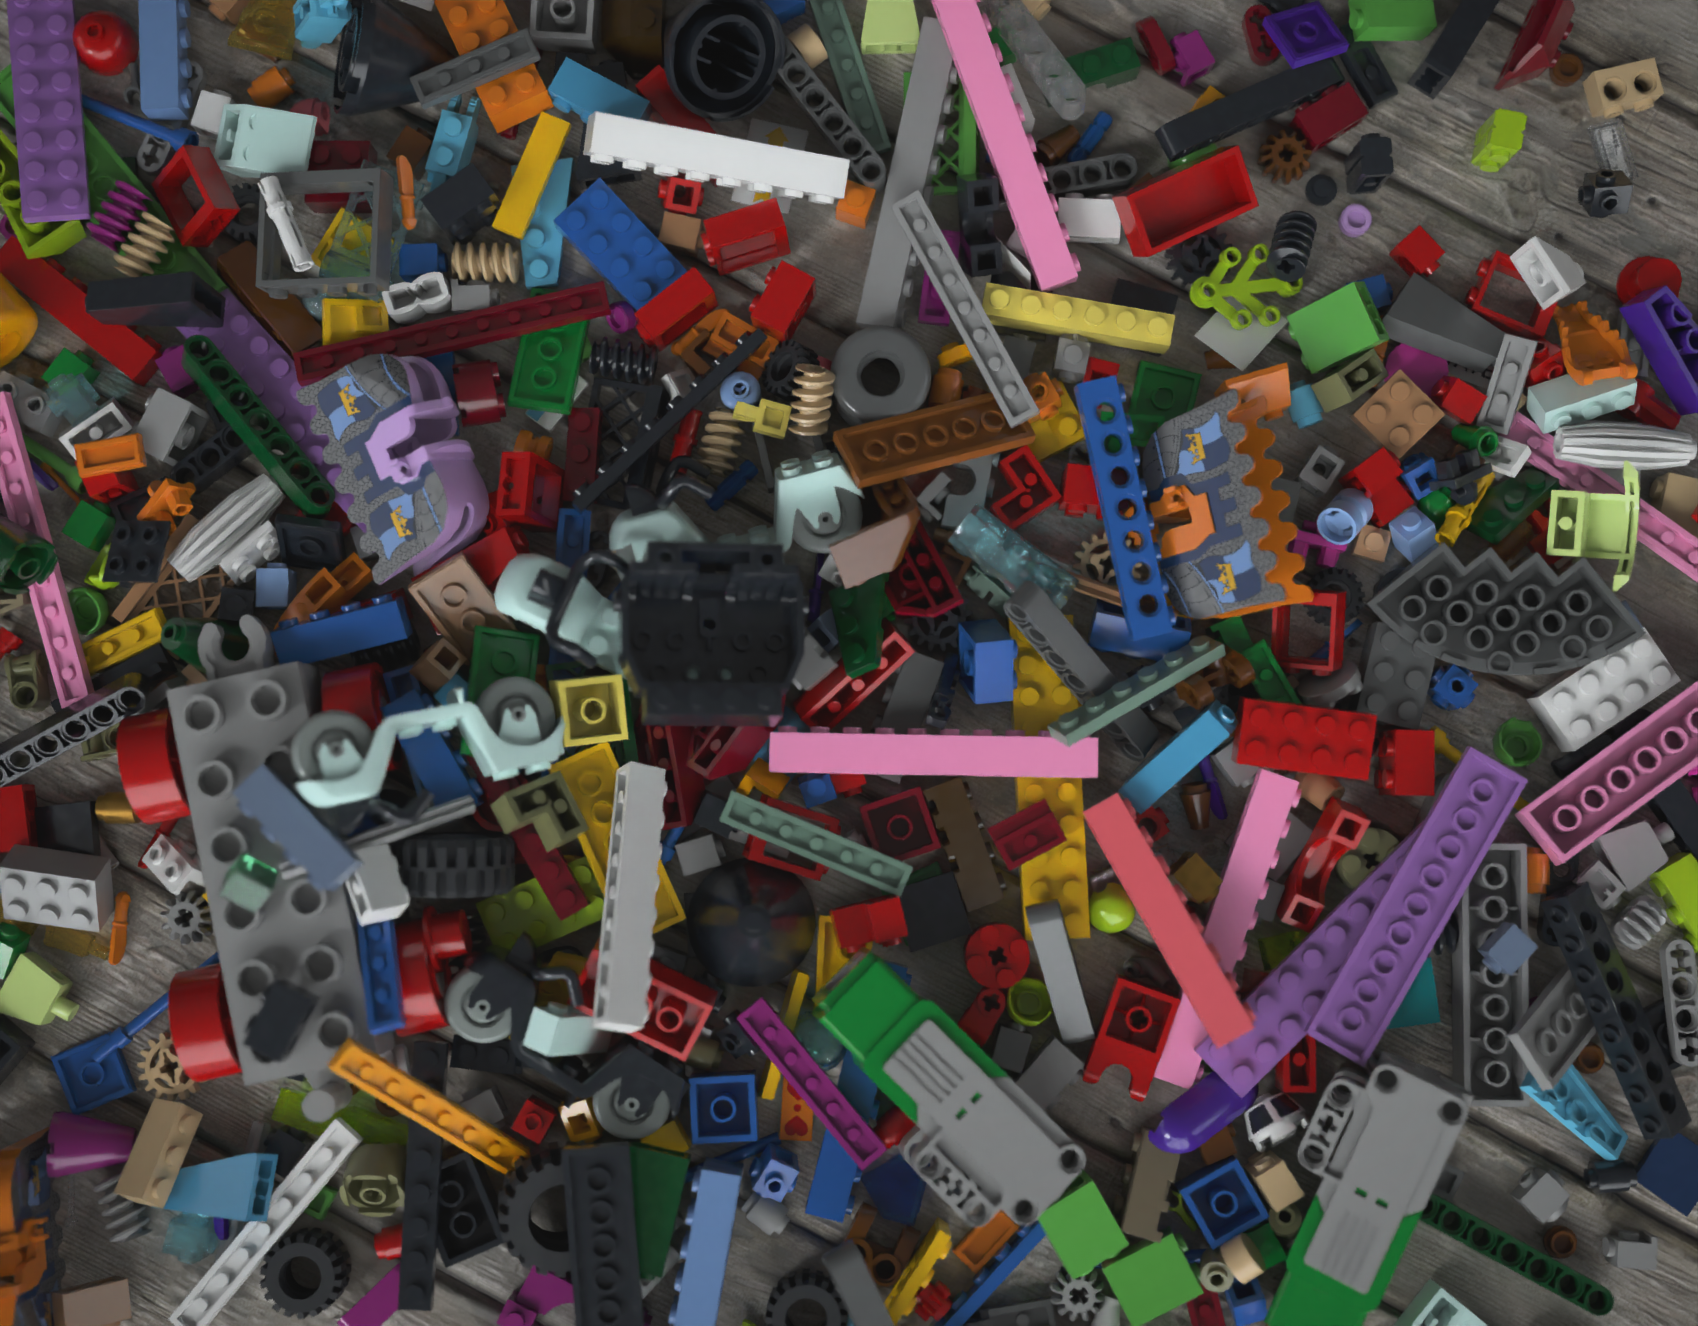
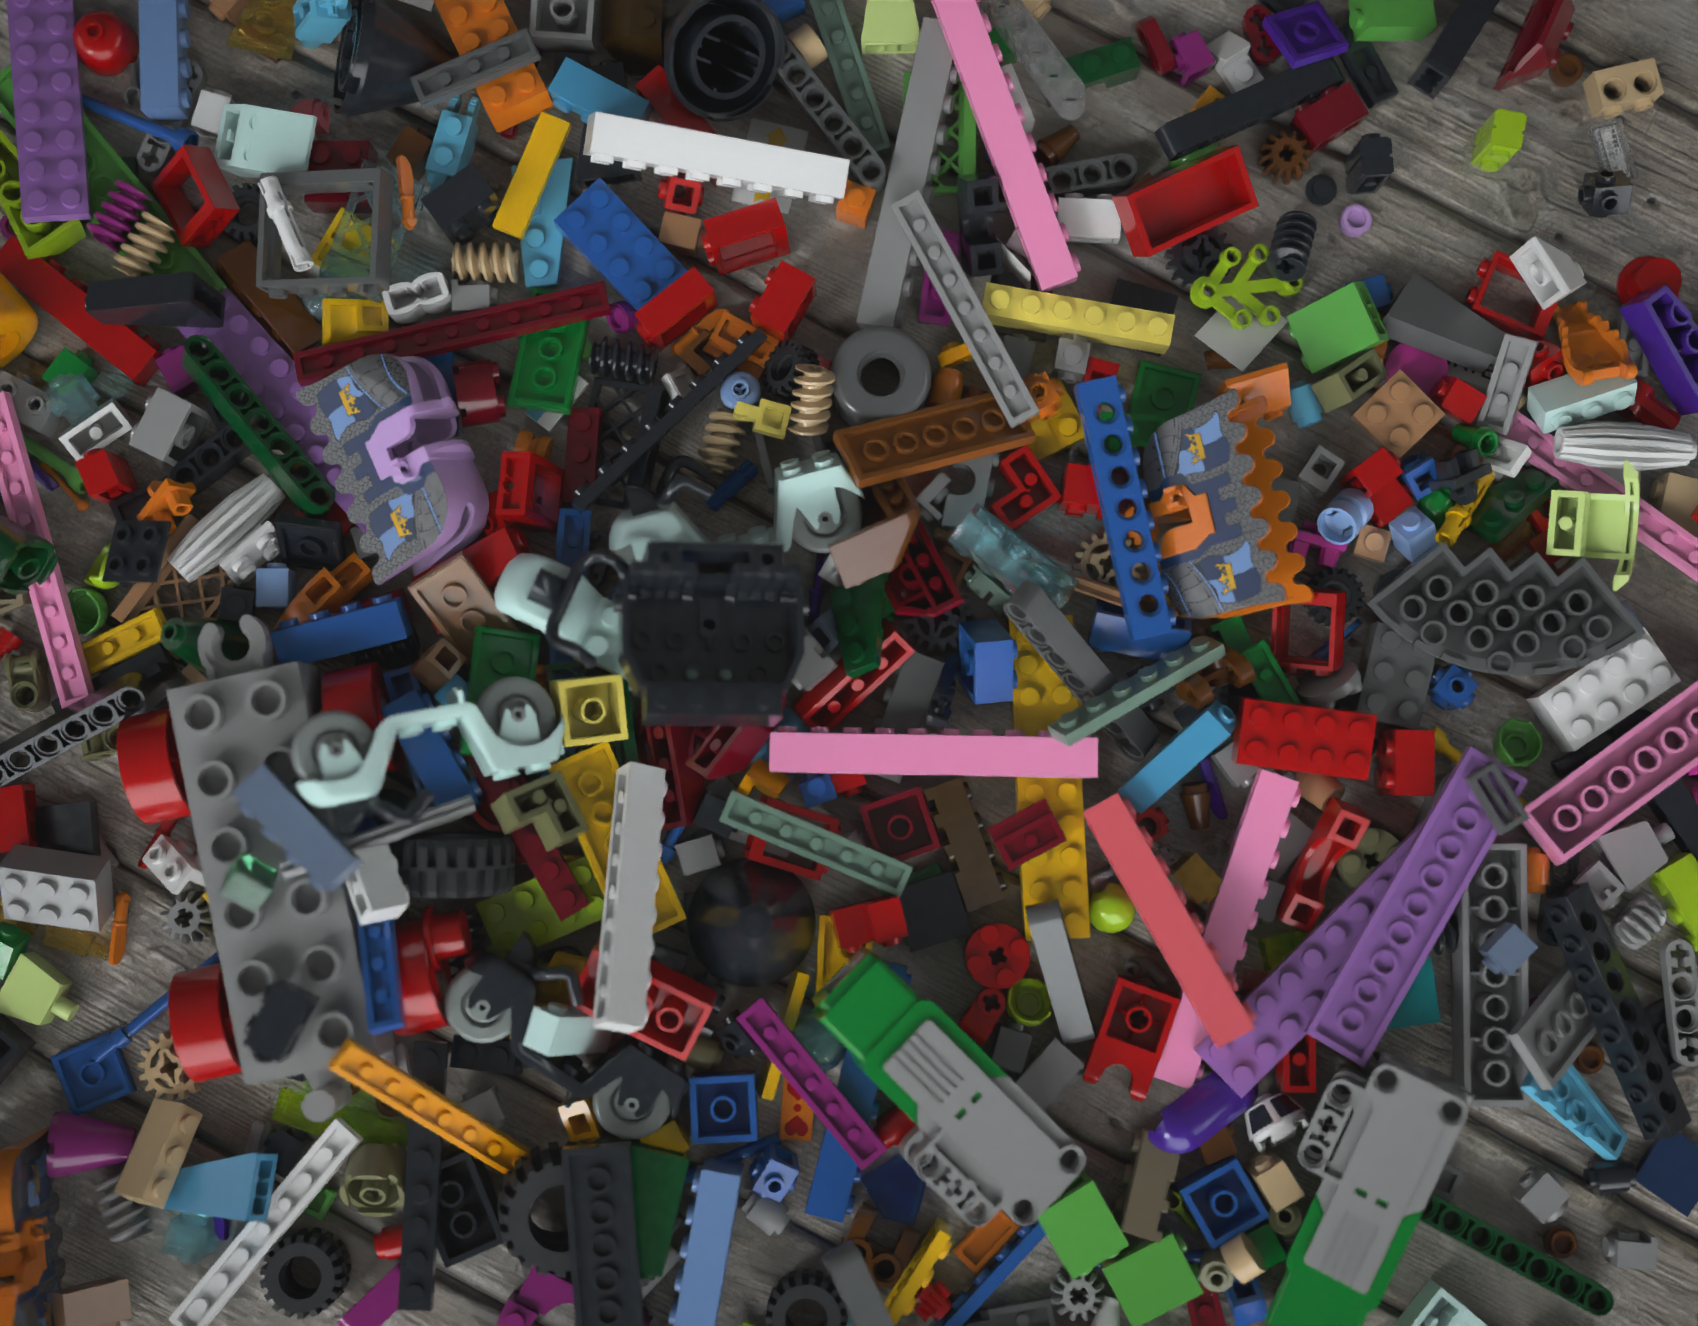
(90, 524): green brick -> none
(110, 455): orange tile -> none
(115, 809): pearl gold brick -> none
(272, 87): orange brick -> none
(421, 259): blue brick -> none
(535, 1119): red brick -> none
(686, 436): red pin -> none
(1090, 137): blue axle -> none
(1233, 61): none -> white slope
(1417, 253): red brick -> none
(1496, 822): none -> dark grey tile

